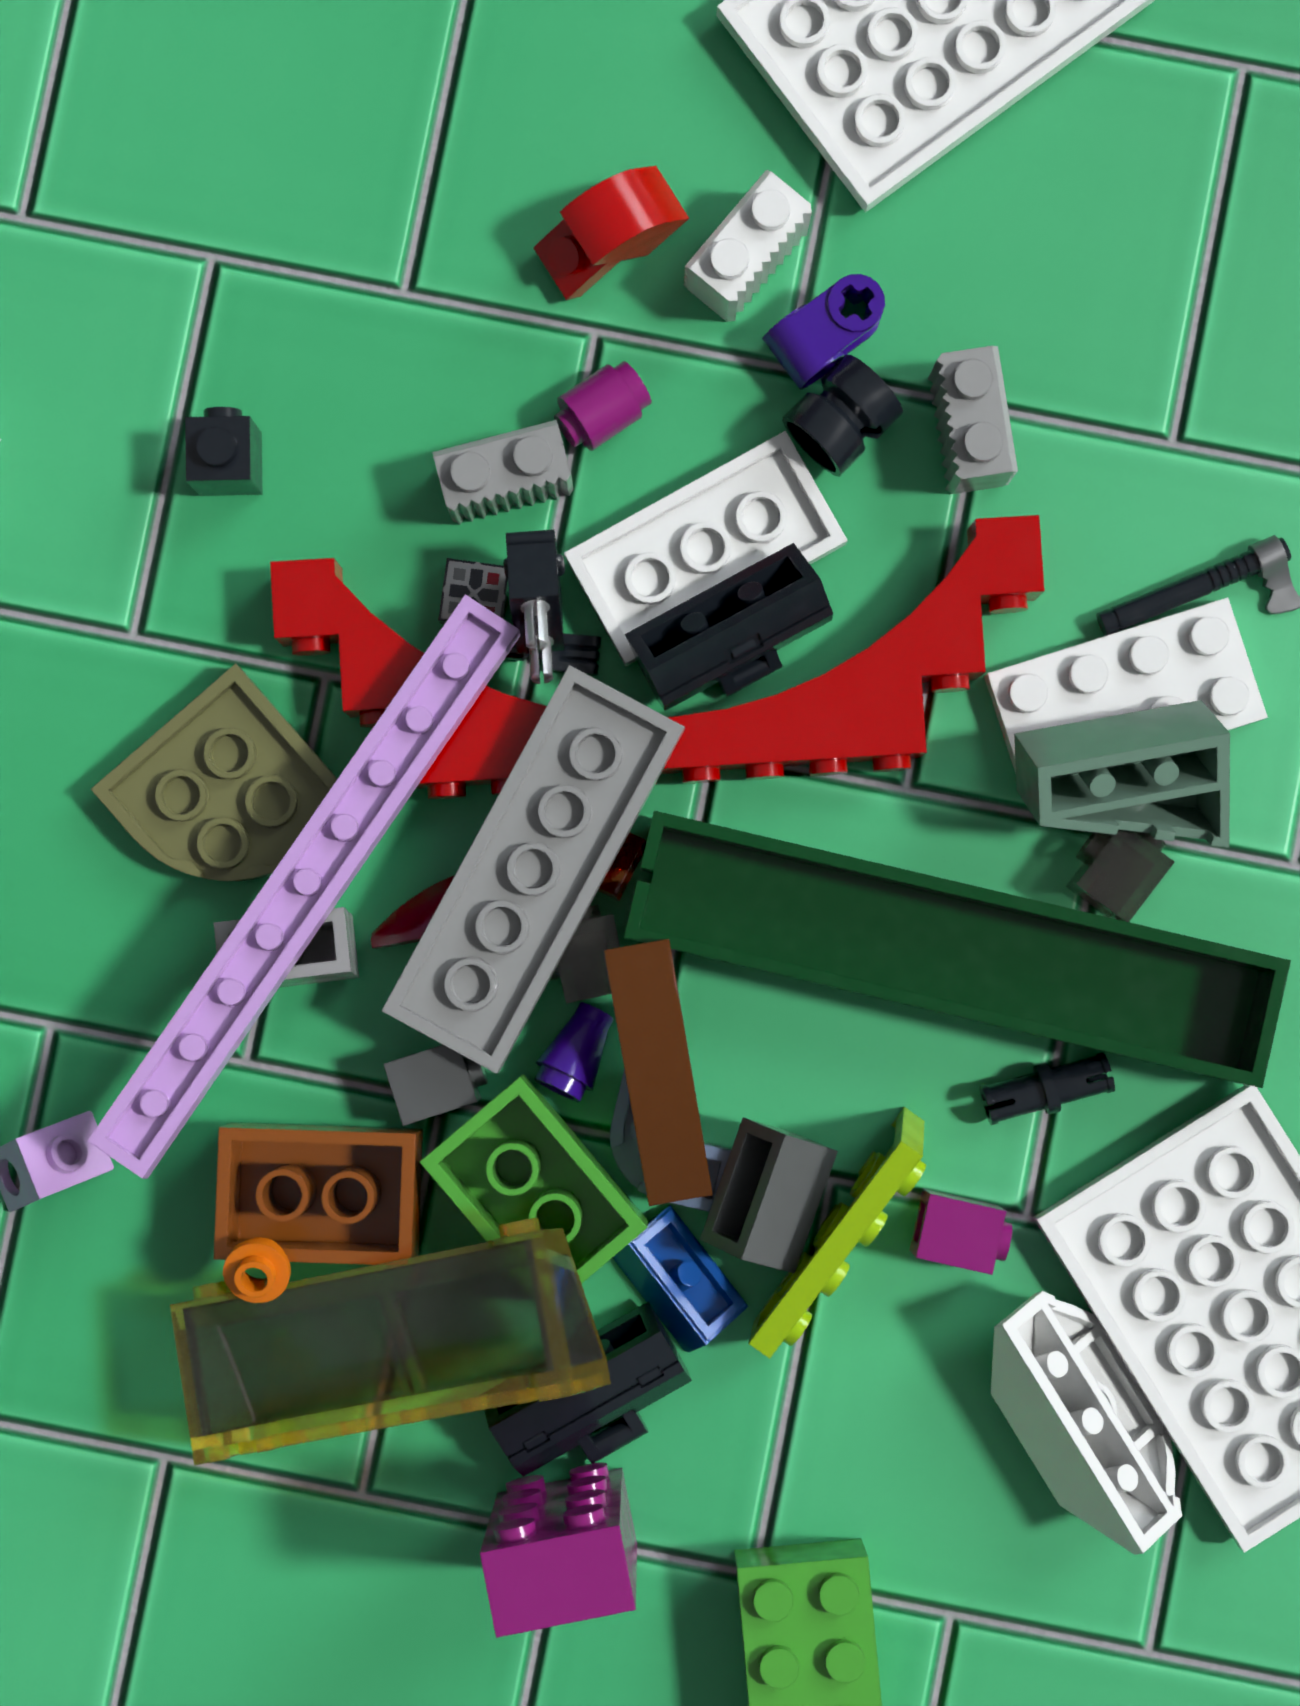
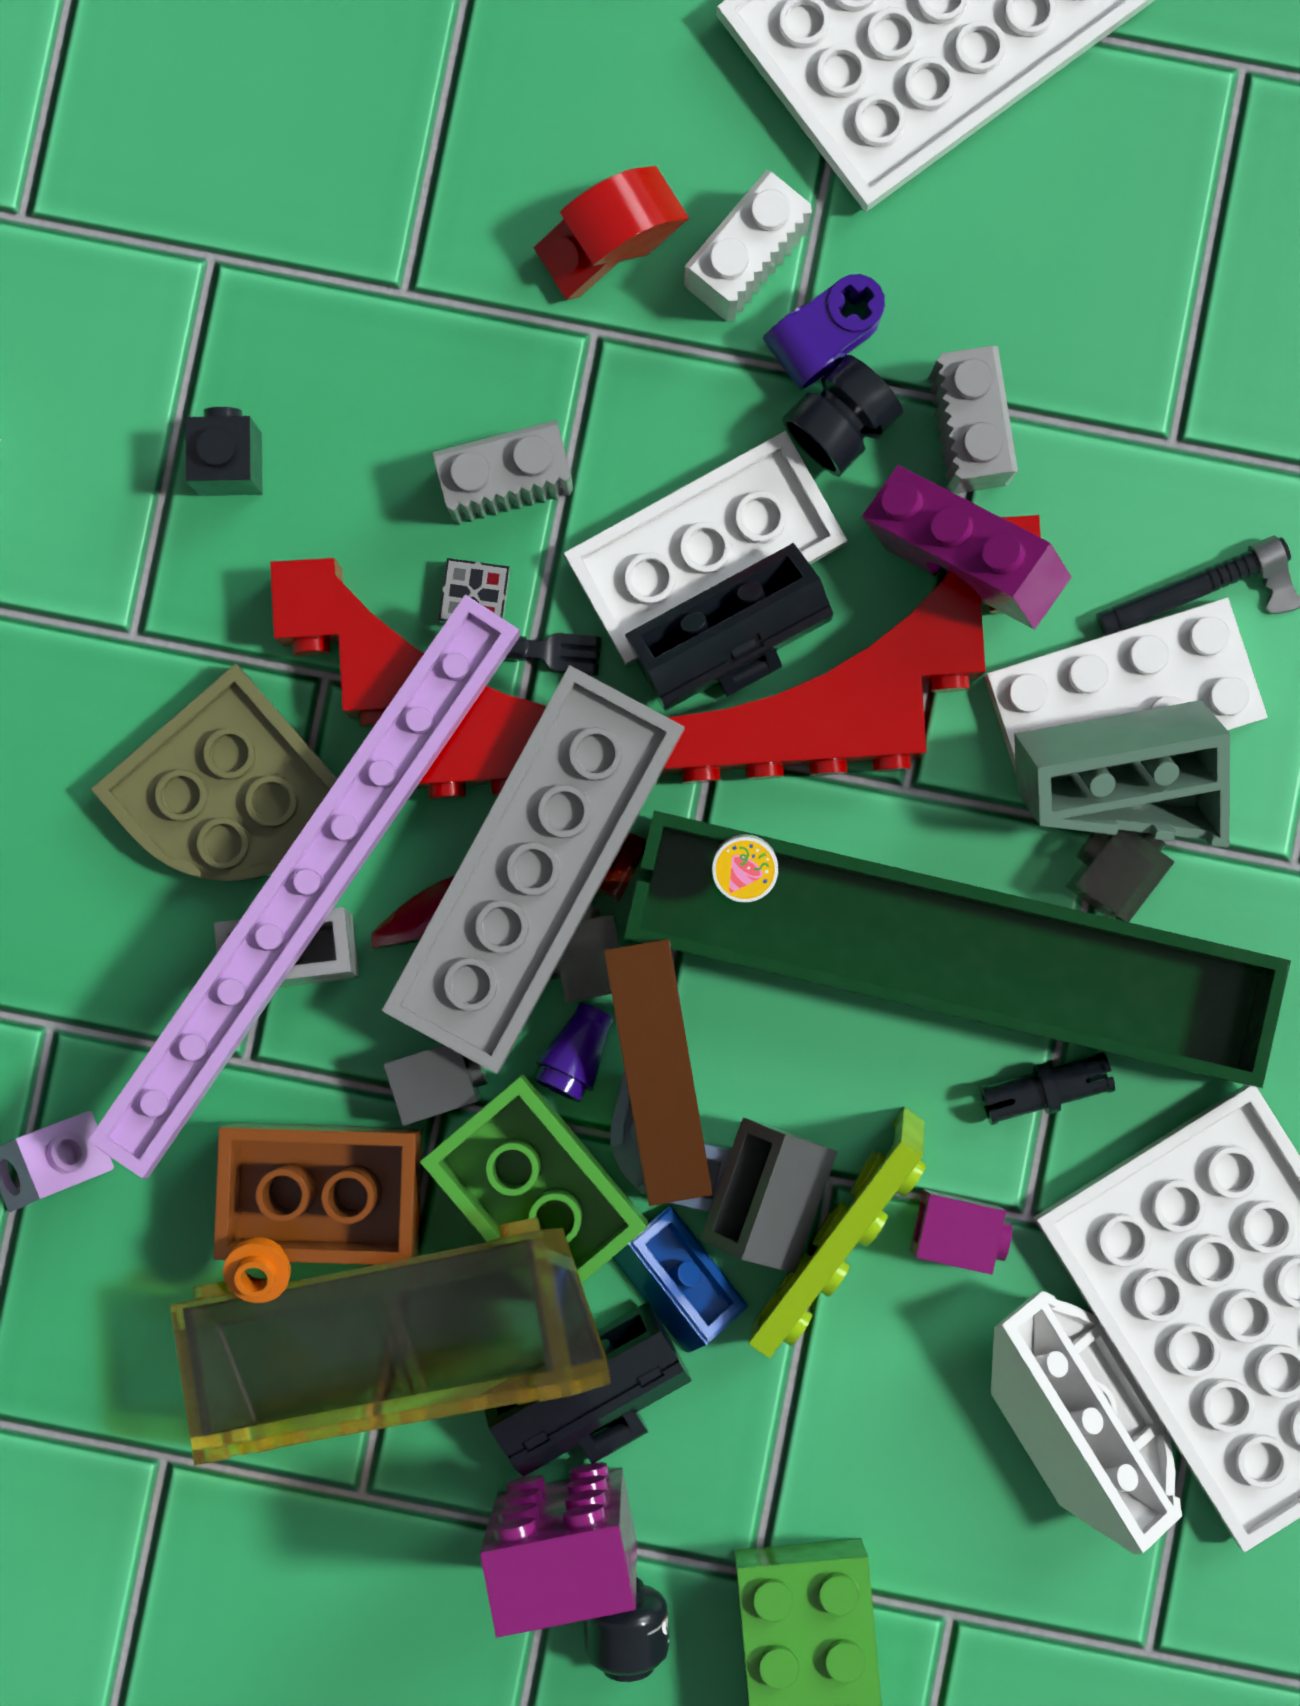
(536, 596): black piece -> none
(602, 405): magenta brick -> none
(630, 1642): none -> black head
(745, 868): none -> tile
(993, 556): none -> magenta arch

